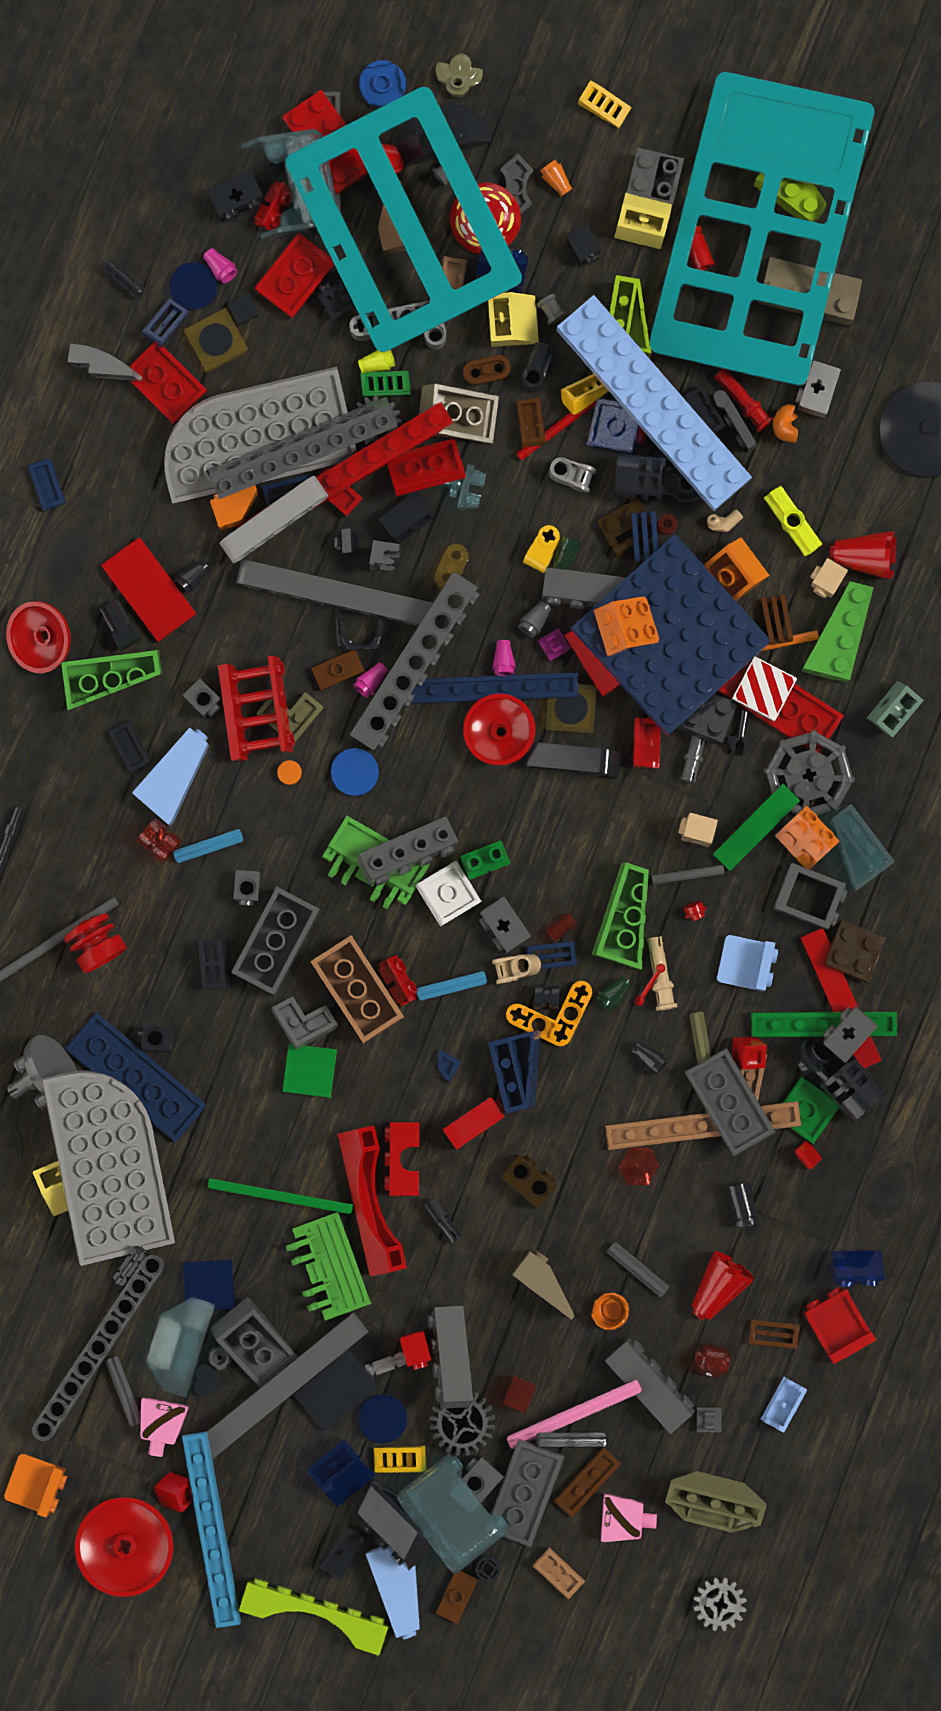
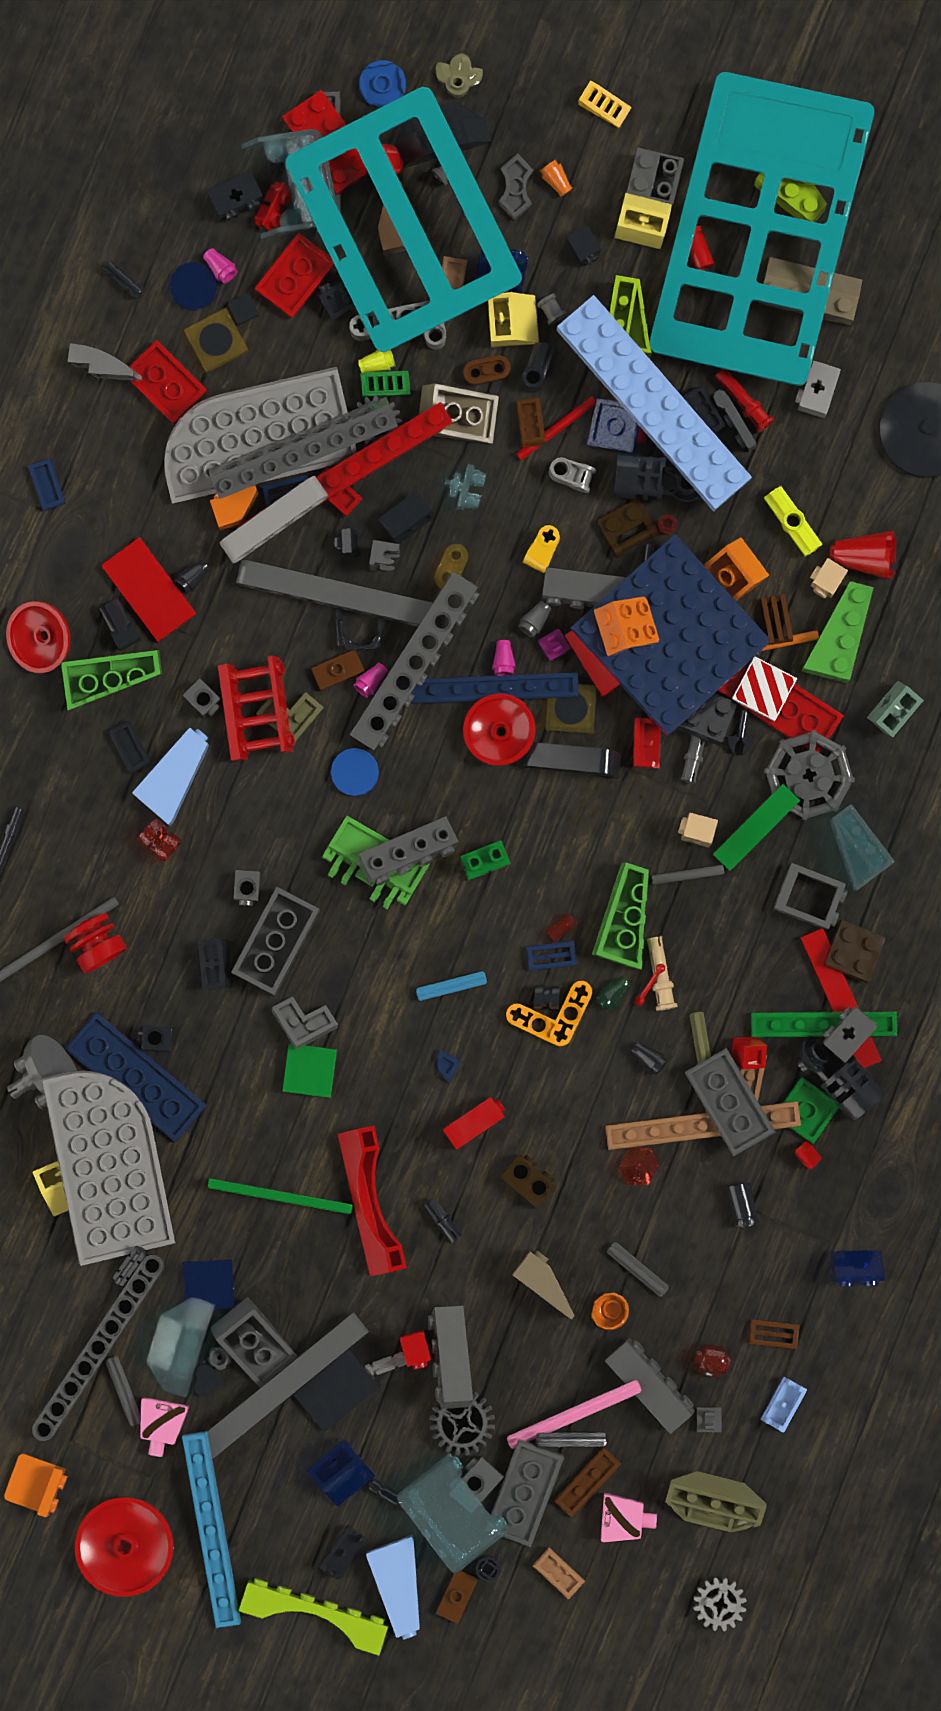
(154, 336): dark blue tile -> none
(174, 1492): red panel -> none
(207, 846): dark azure axle -> none
(289, 772): orange tile -> none
(332, 1265): bright green hinge -> none
(357, 989): medium nougat brick -> none
(383, 1418): clear blue tile -> none
(392, 1528): black slope -> none
(395, 970): red hinge -> none
(401, 1181): red arch -> none
(409, 1450): yellow slope -> none
(426, 467): red plate -> none
(448, 893): white tile -> none
(503, 208): red dish -> none
(512, 967): tan piece -> none
(516, 932): dark grey brick -> none
(517, 1069): dark blue wedge -> none
(519, 1394): clear red panel -> none
(566, 553): clear green cone -> none
(575, 400): yellow slope -> none
(644, 515): dark blue tile -> none
(695, 910): red plate -> none
(720, 1285): red cone -> none
(724, 524): tan arm -> none
(747, 963): light blue bracket -> none
(782, 424): orange hair -> none
(807, 838): orange plate -> none
(838, 1325): red panel -> none

